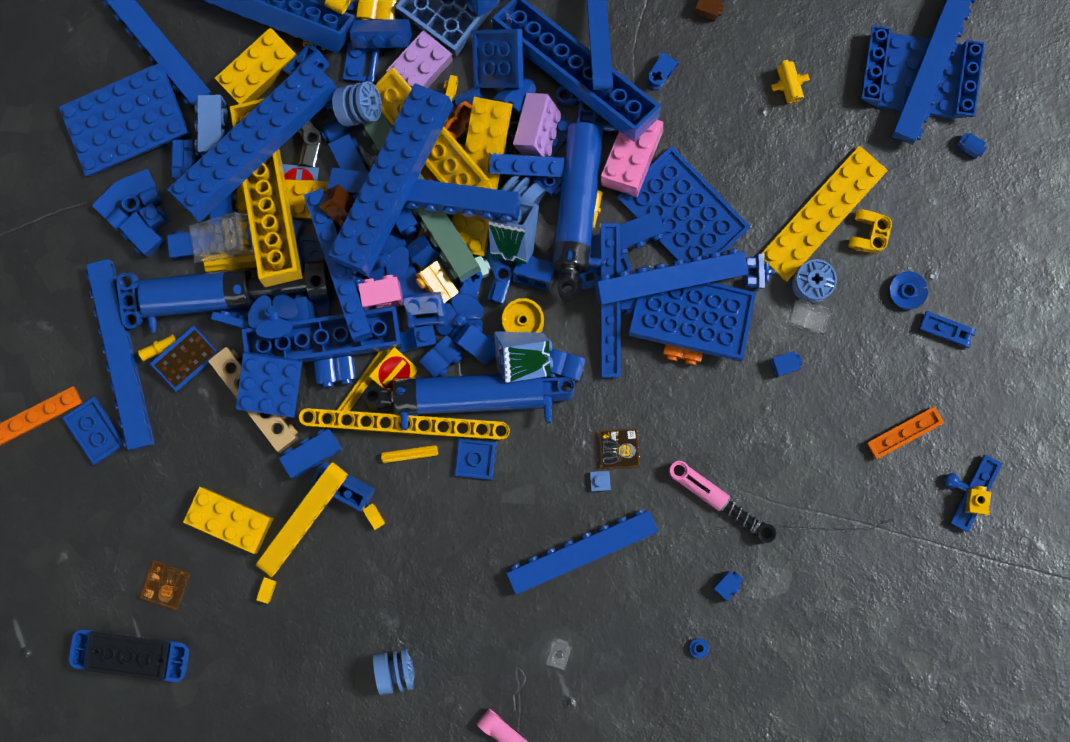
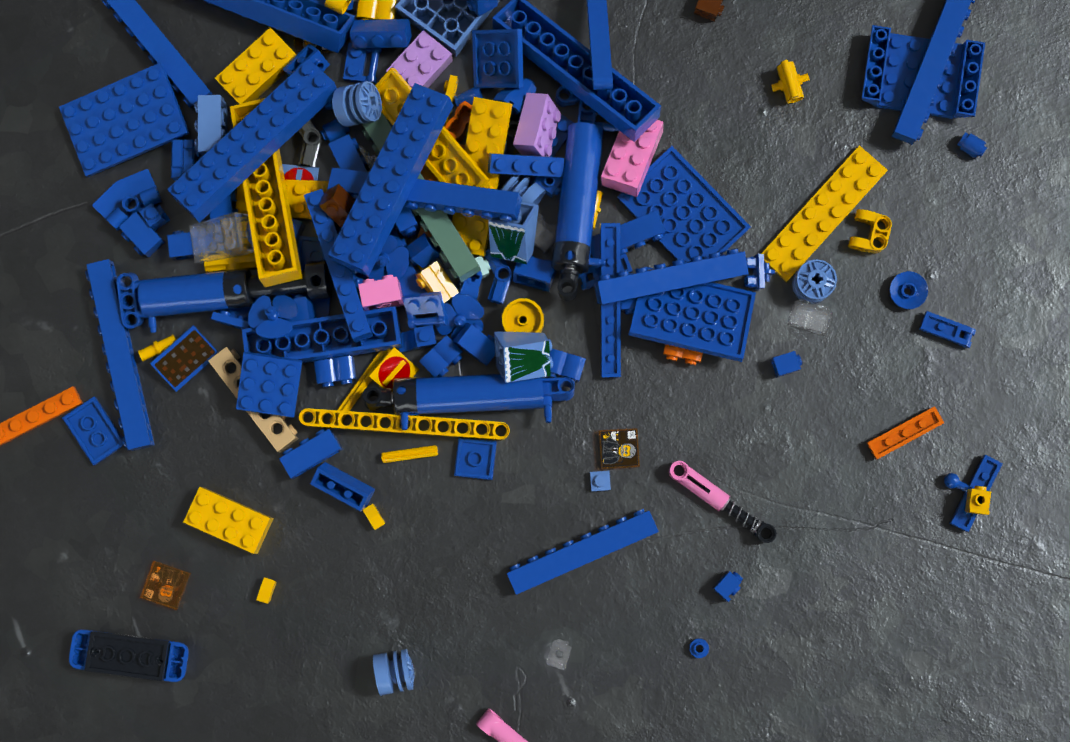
(302, 519): yellow beam -> none
(662, 69): blue piece -> none

